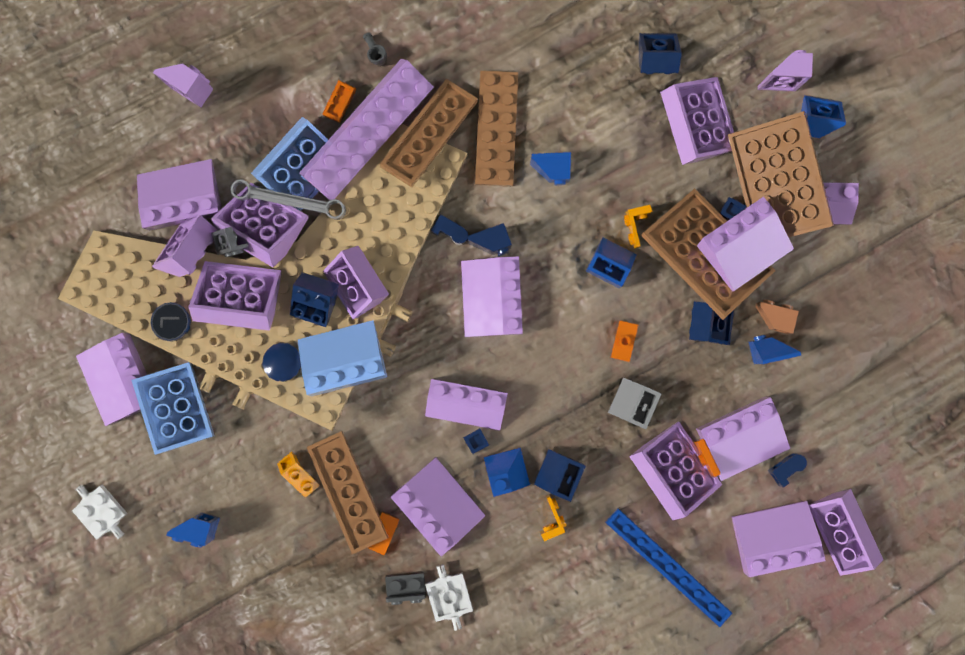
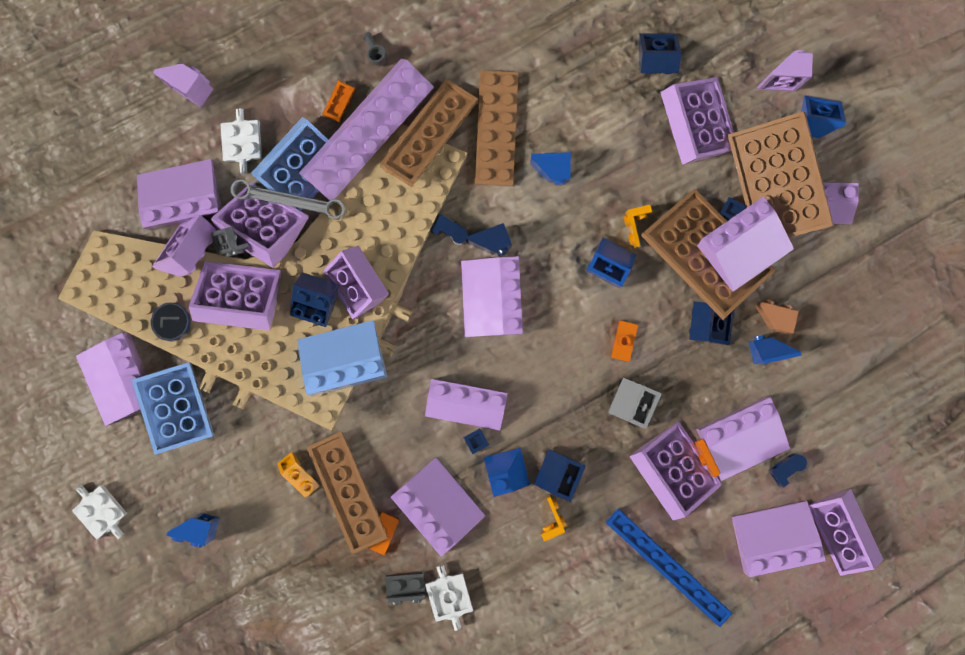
(241, 141): none -> white plate
(281, 362): dark blue dish -> none

